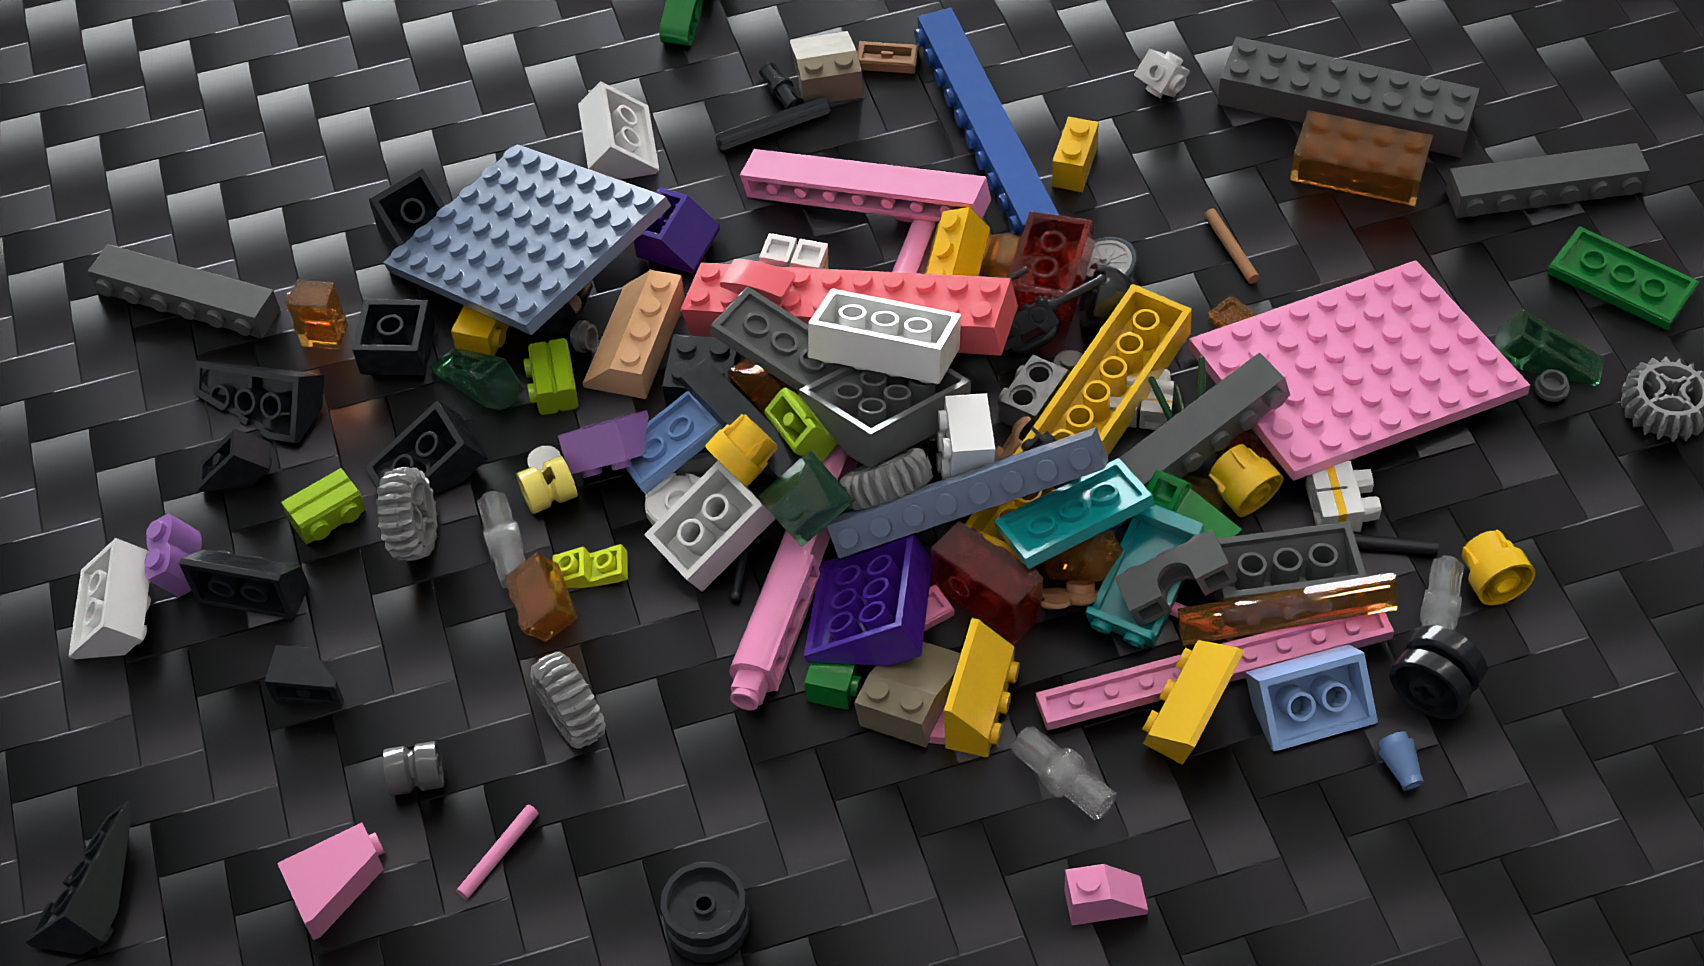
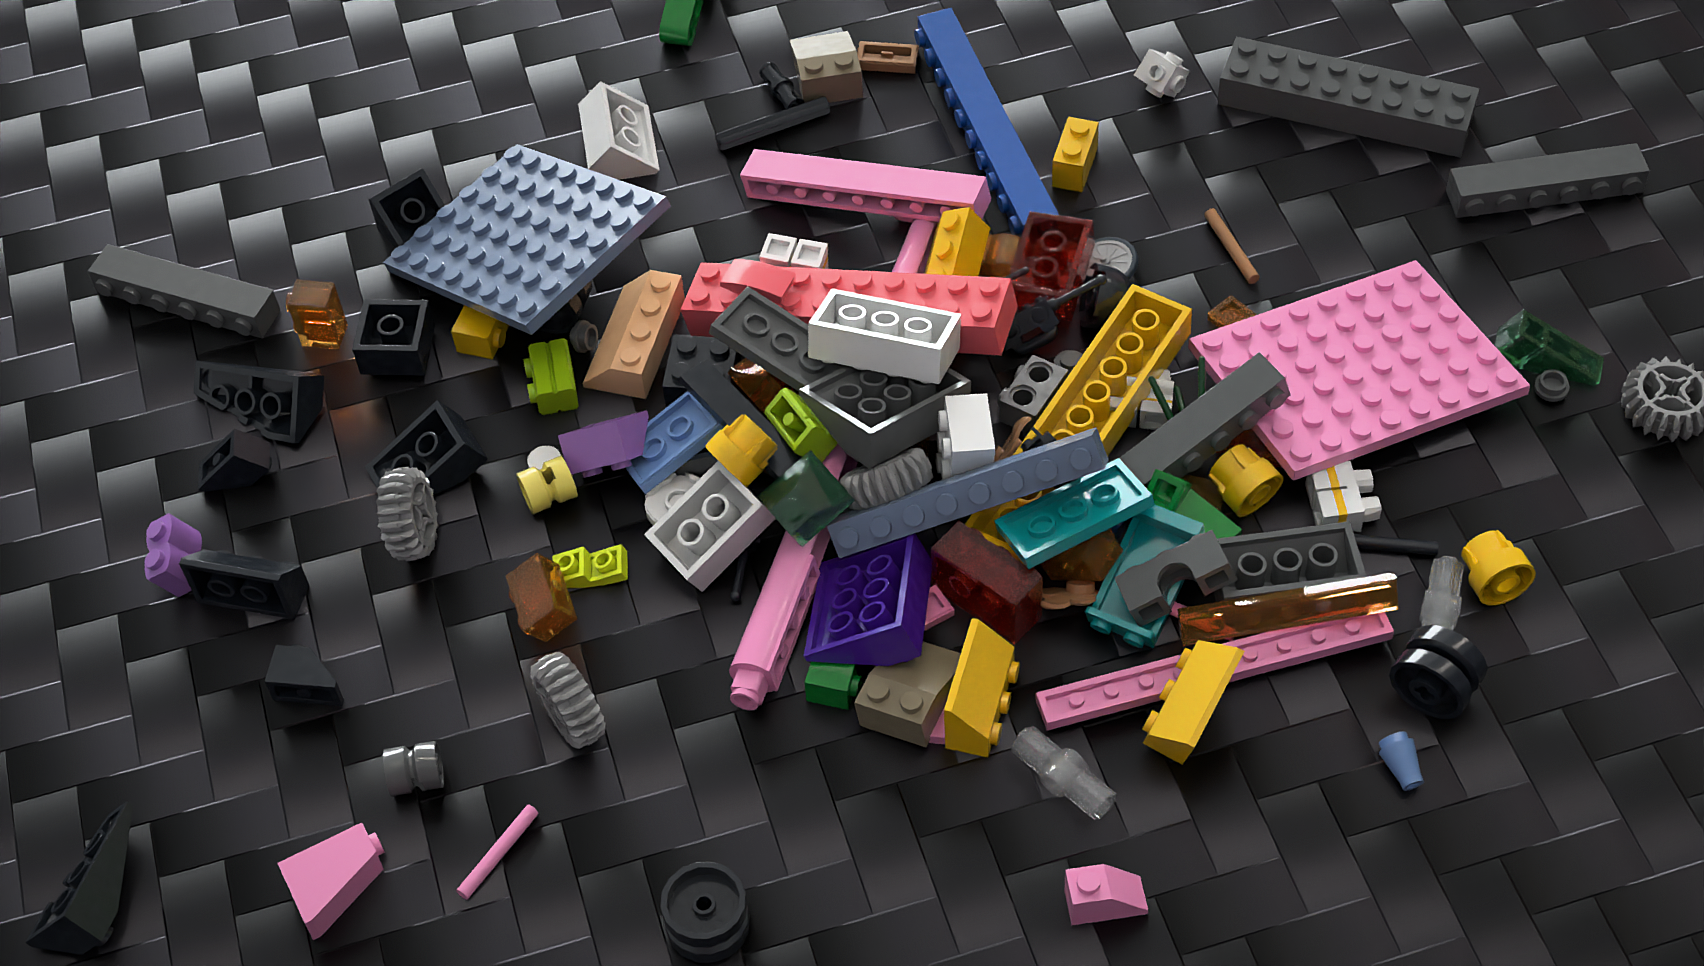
(111, 603): white slope -> none
(324, 506): lime brick -> none
(480, 377): clear green slope -> none
(501, 534): clear piece -> none
(679, 235): dark purple slope -> none
(1312, 696): light blue slope -> none
(1361, 157): clear orange brick -> none
(1623, 277): green tile -> none

